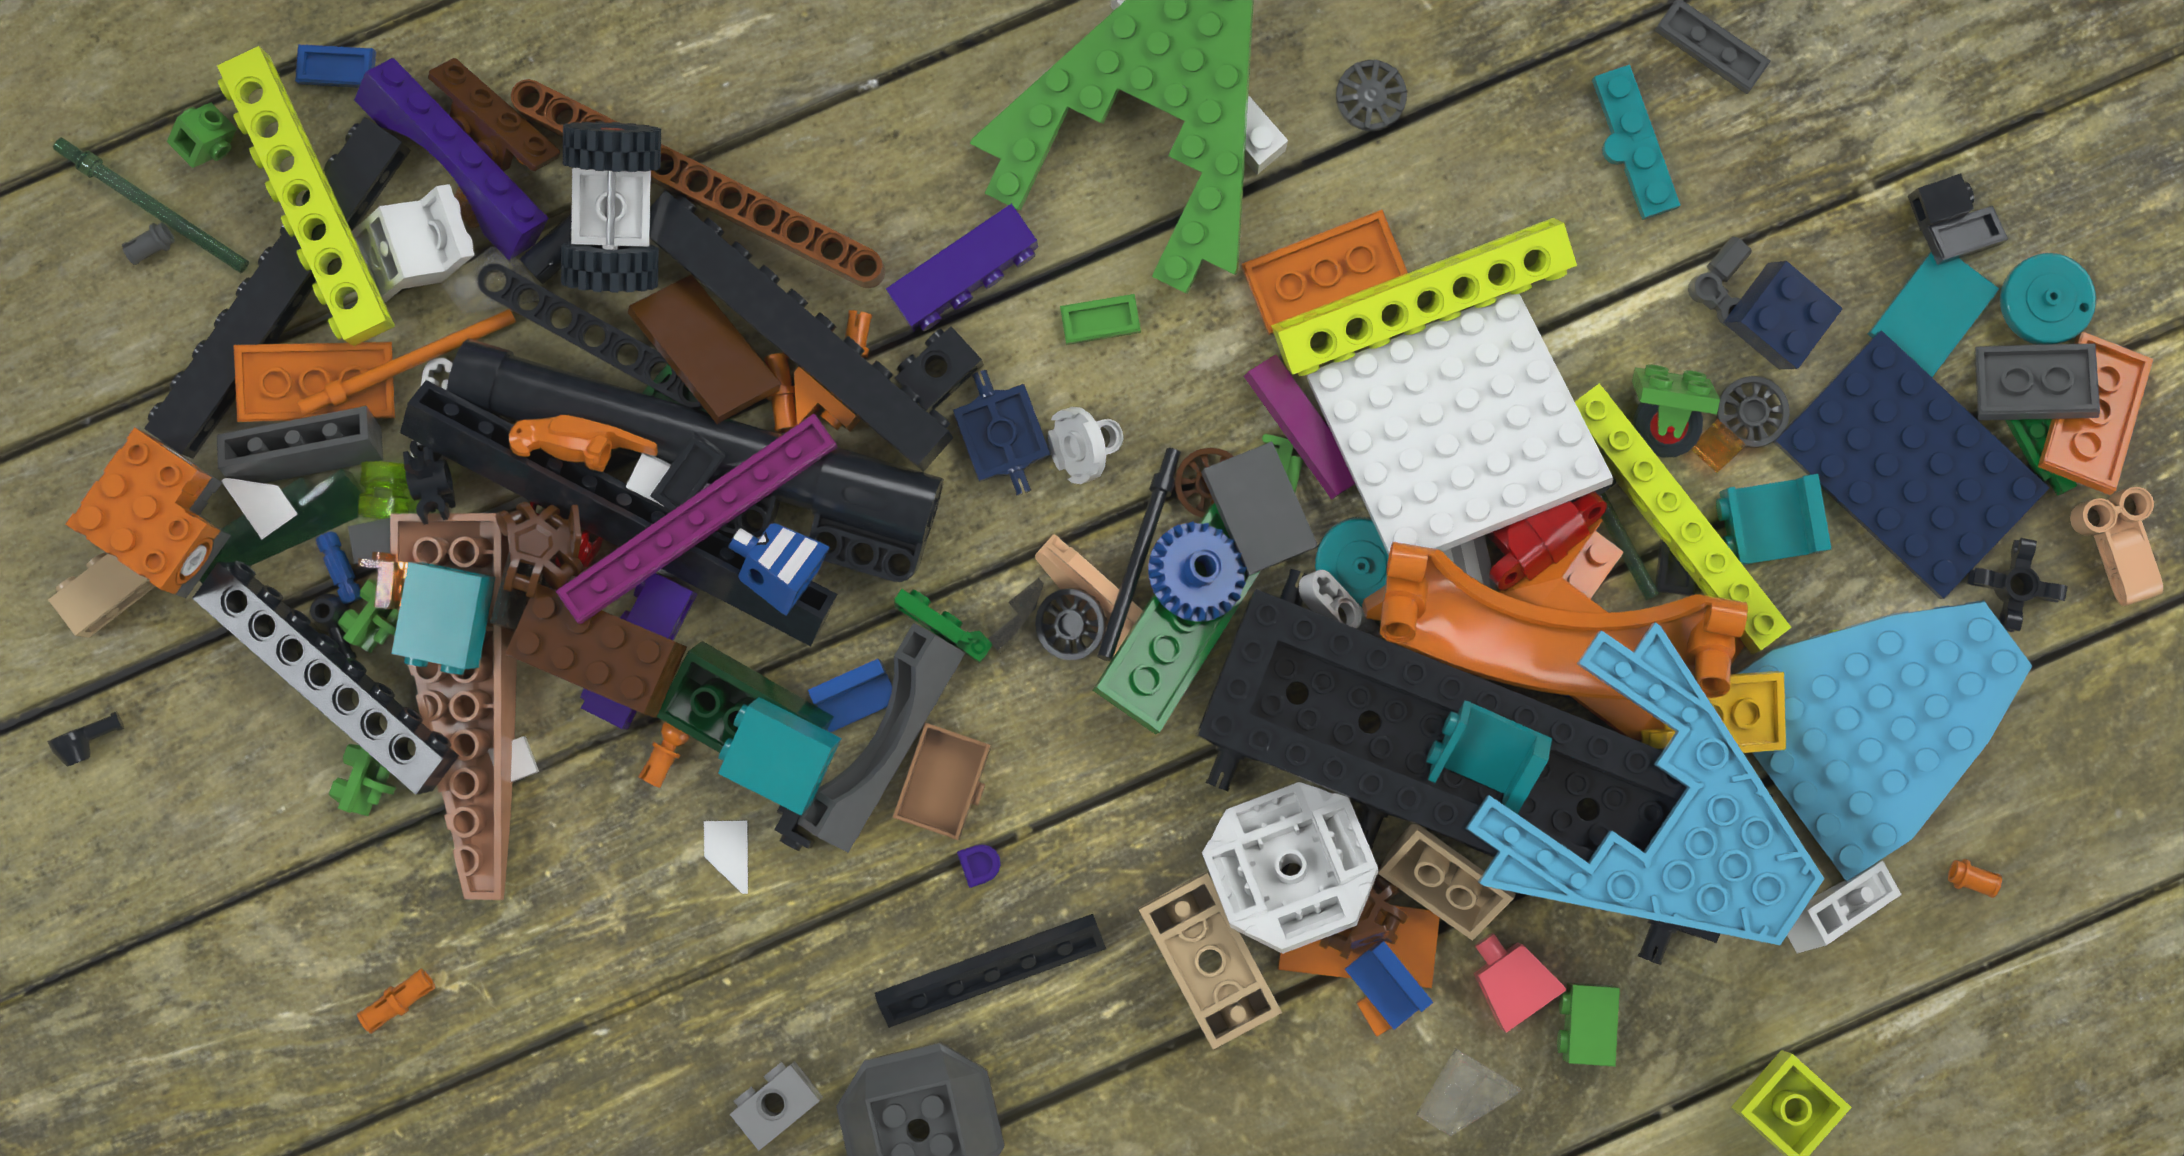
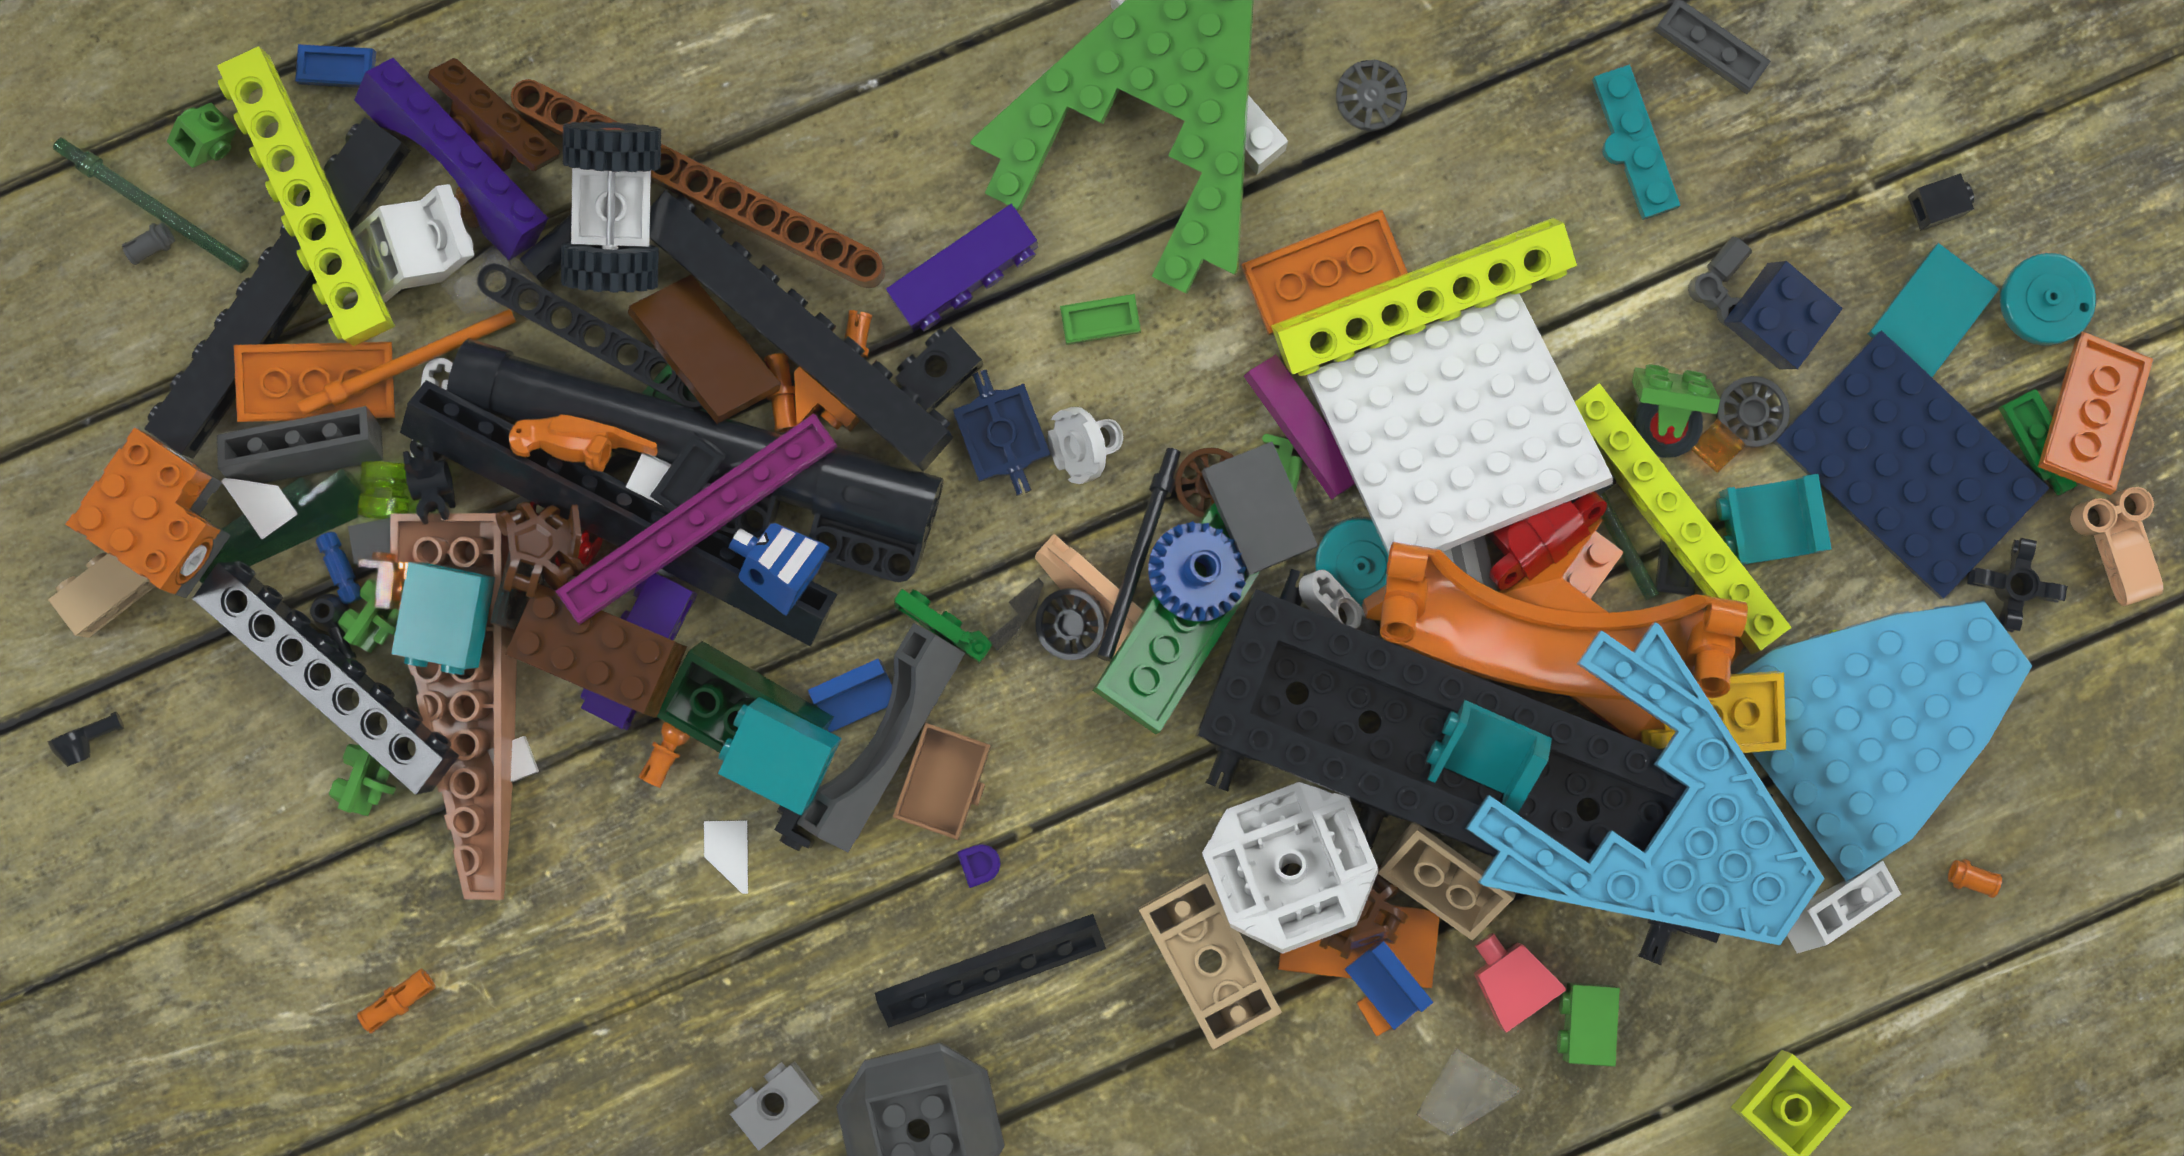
(1965, 235): tile -> none
(2037, 382): dark grey tile -> none

